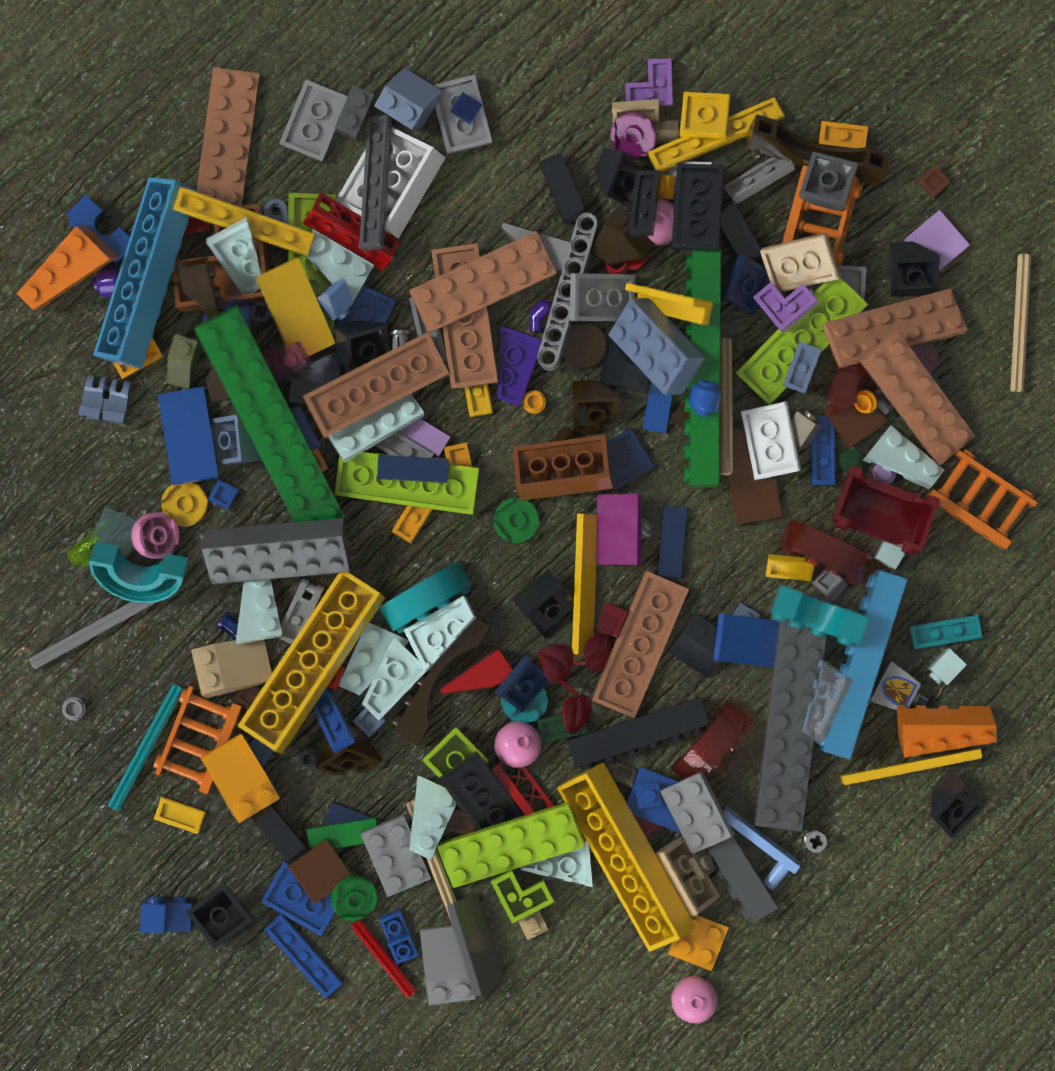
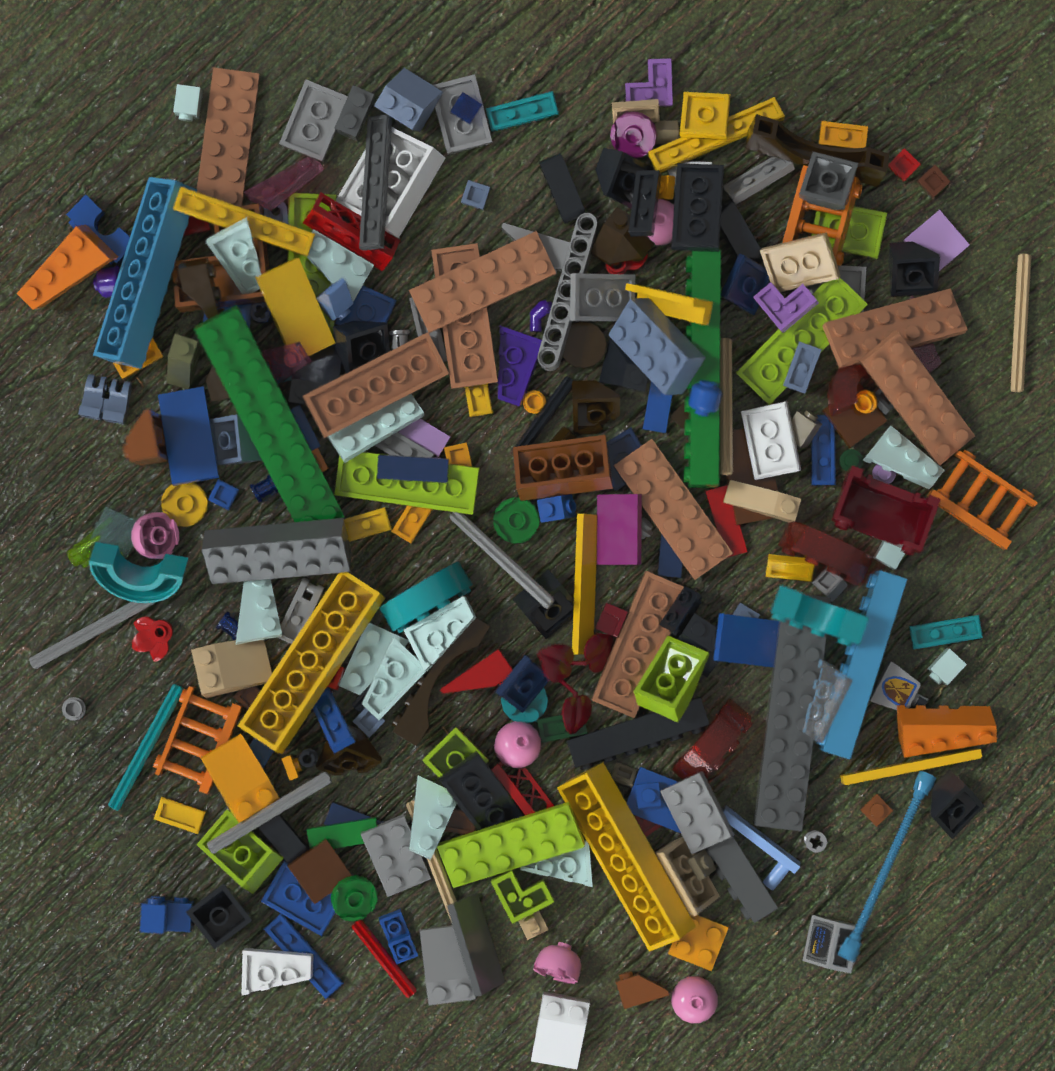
(146, 440): none -> dark orange slope
(149, 639): none -> red plate
(187, 102): none -> light aqua brick
(246, 859): none -> lime slope
(264, 488): none -> clear blue bush
(269, 812): none -> light grey axle
(273, 968): none -> white wing
(284, 184): none -> clear pink wing
(292, 766): none -> light orange plate
(367, 524): none -> yellow tile
(475, 195): none -> sand blue plate
(502, 559): none -> light grey axle
(522, 111): none -> teal tile
(546, 412): none -> black axle
(556, 508): none -> blue bracket
(559, 963): none -> bright pink cylinder
(560, 1030): none -> white slope
(638, 989): none -> dark orange slope
(671, 678): none -> lime slope
(673, 509): none -> nougat plate
(685, 603): none -> black hinge
(725, 521): none -> red tile
(762, 501): none -> tan slope
(824, 943): none -> slope
(863, 233): none -> lime tile
(876, 810): none -> dark orange plate
(903, 165): none -> red plate
(923, 784): none -> dark azure hose

